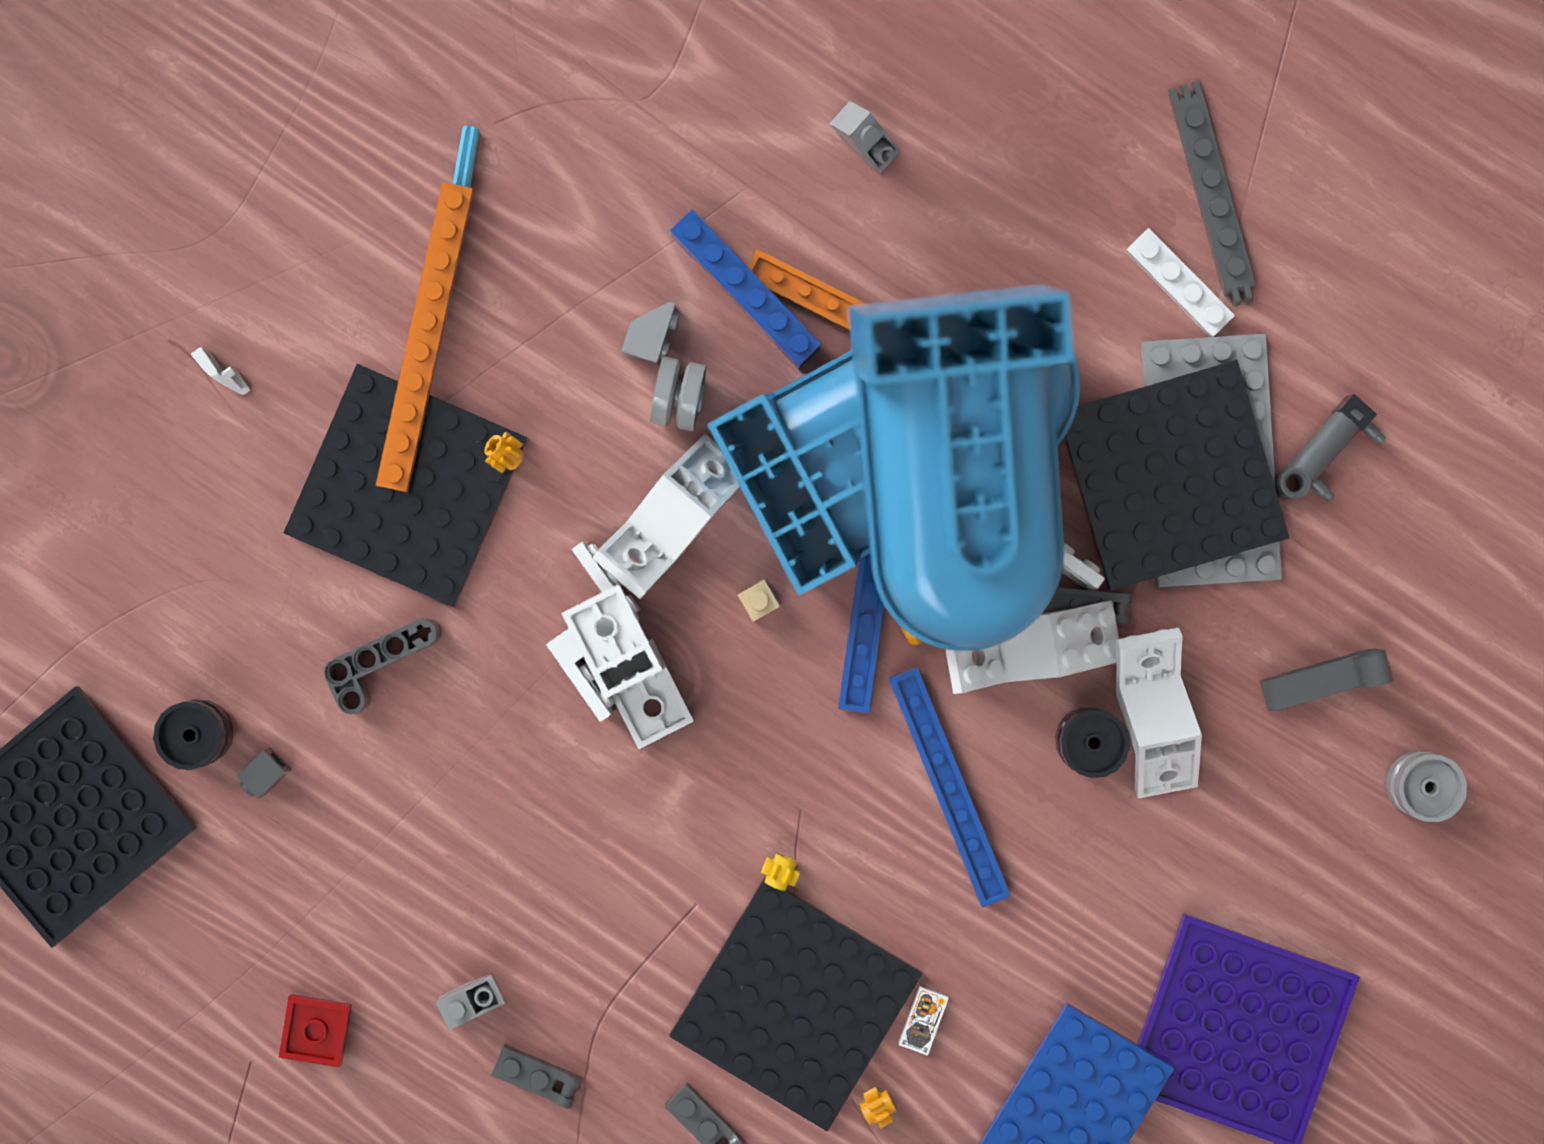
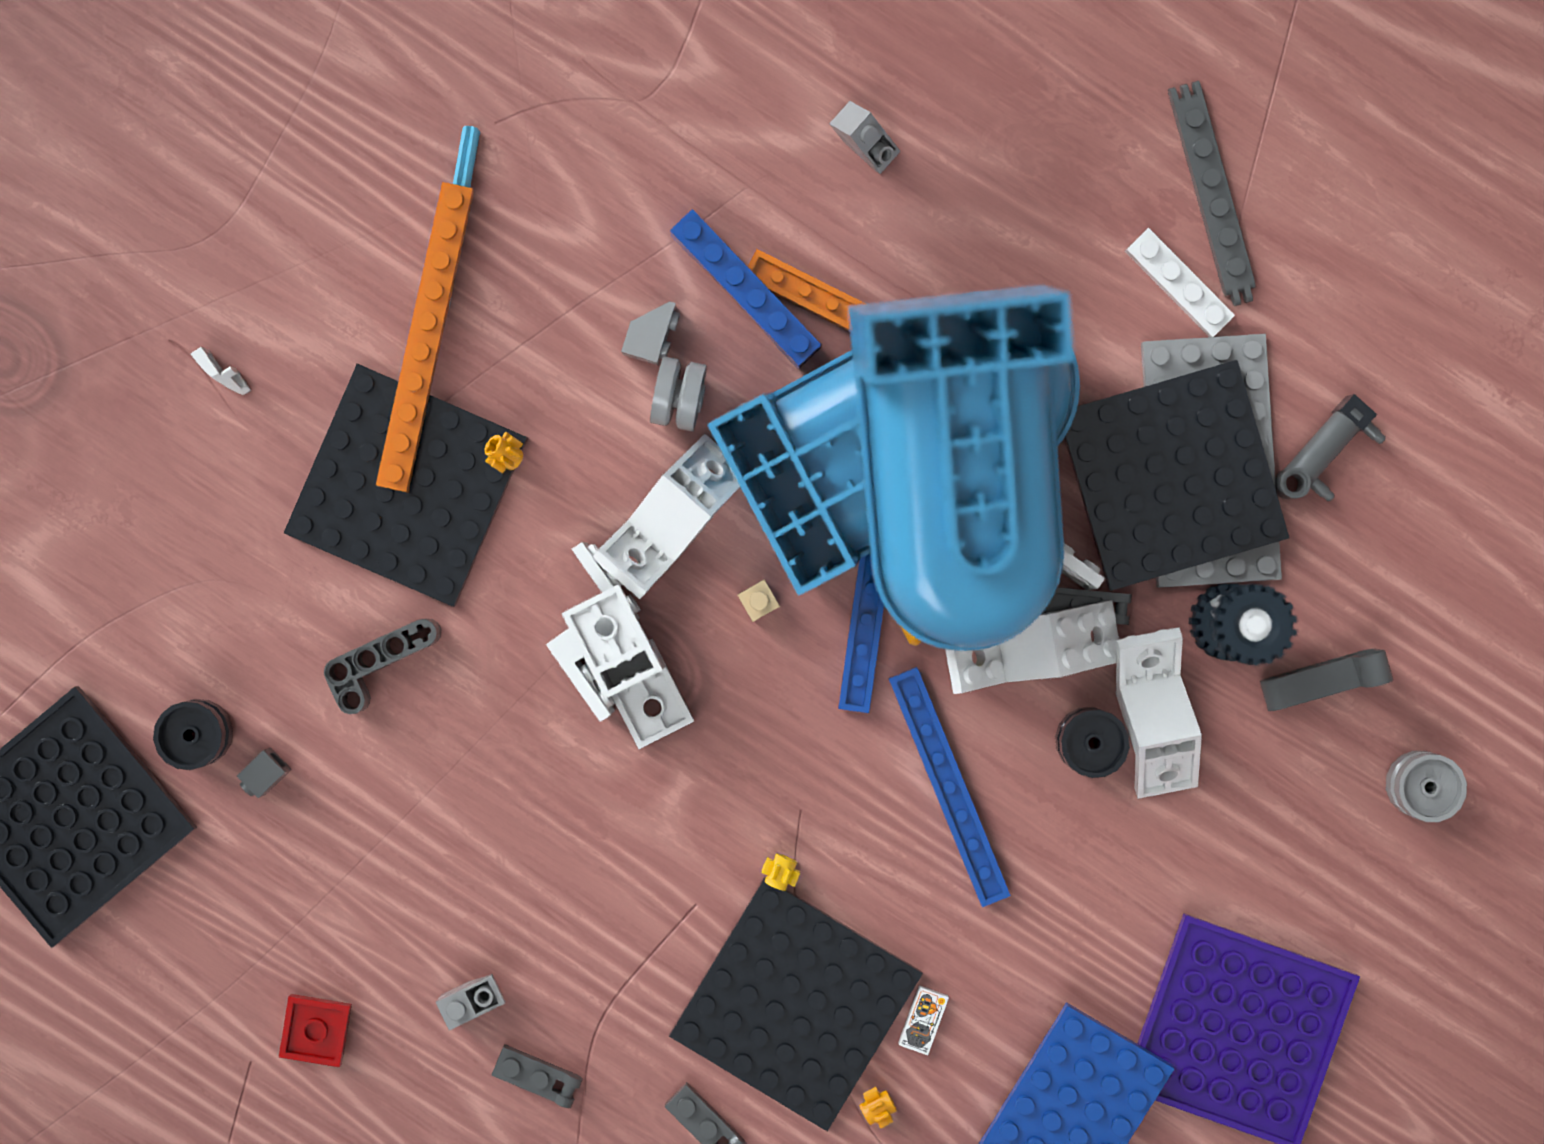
(1243, 623): none -> black plate

